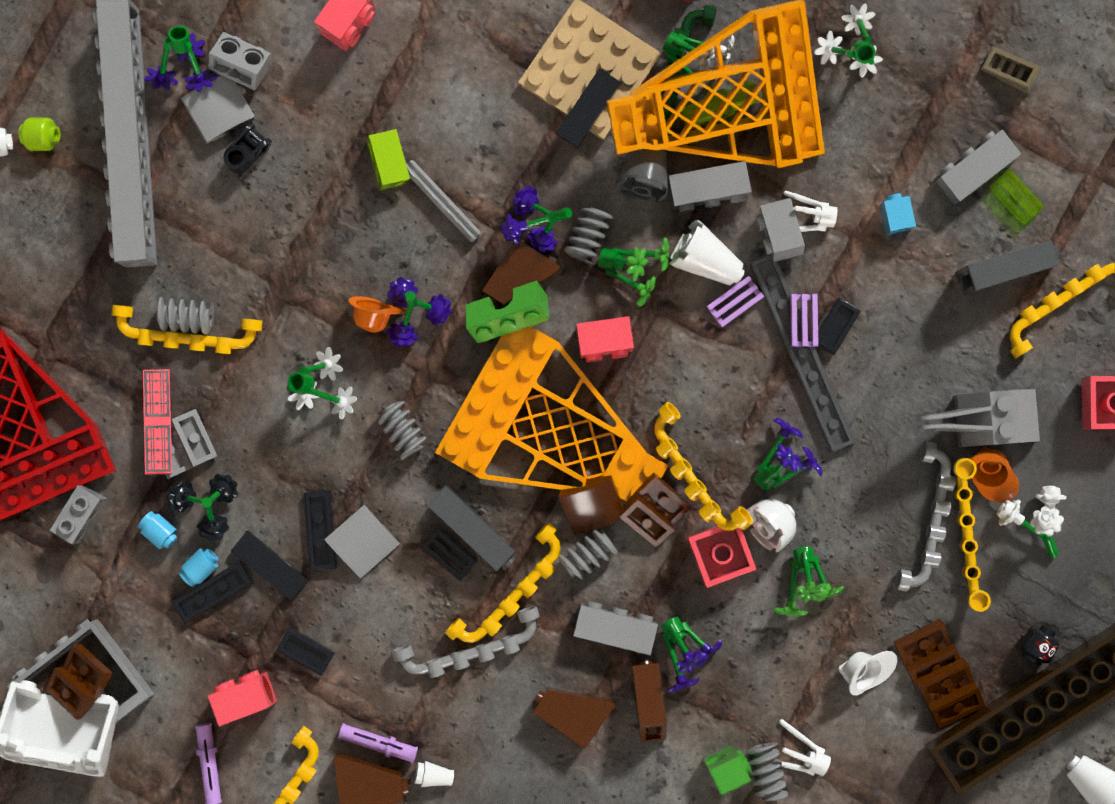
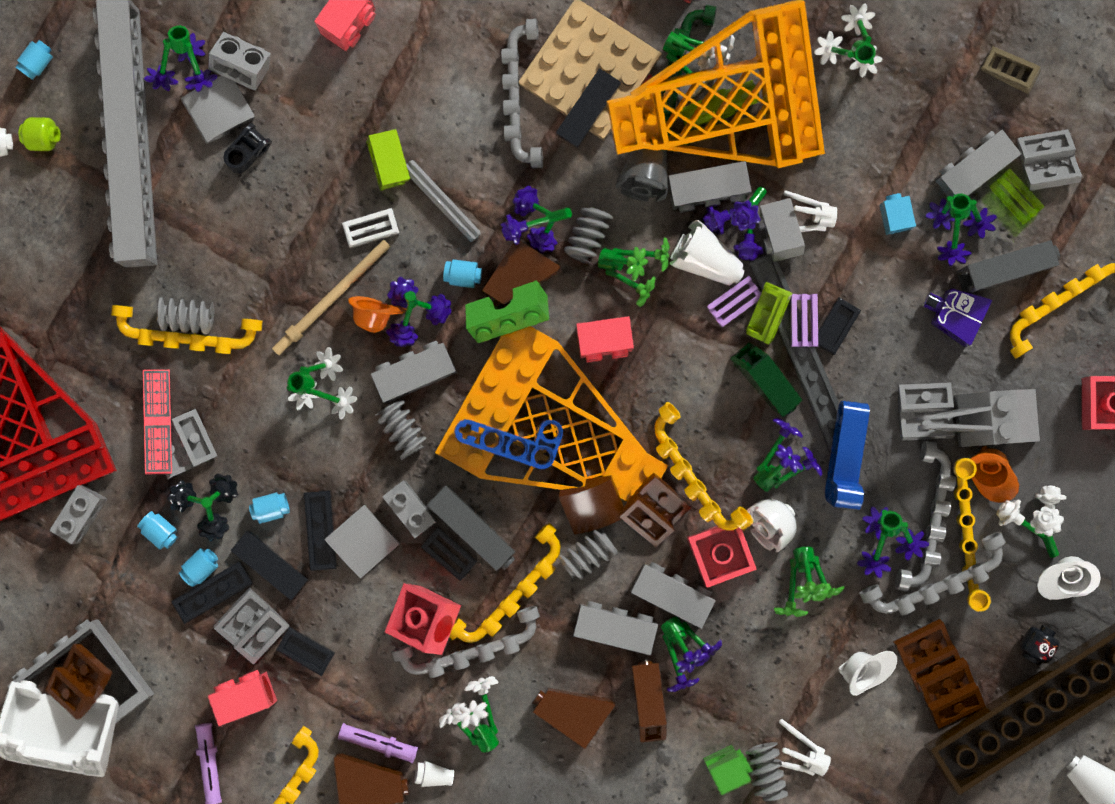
(34, 59): none -> medium azure brick
(251, 626): none -> light grey slope
(269, 507): none -> medium azure brick
(295, 332): none -> tan bar
(392, 222): none -> white tile
(409, 509): none -> light grey brick
(413, 372): none -> light grey brick
(422, 619): none -> coral brick
(462, 273): none -> medium azure brick
(484, 735): none -> plant
(506, 439): none -> blue beam
(512, 106): none -> light grey bar
(673, 594): none -> light grey brick
(745, 216): none -> dark purple plant
(766, 379): none -> dark green slope
(768, 313): none -> lime hinge
(846, 456): none -> blue beam
(889, 525): none -> dark purple plant
(921, 401): none -> light grey slope
(952, 583): none -> light grey bar
(955, 210): none -> dark purple plant
(958, 314): none -> dark purple torso
(1049, 160): none -> light grey slope
(1068, 579): none -> white piece

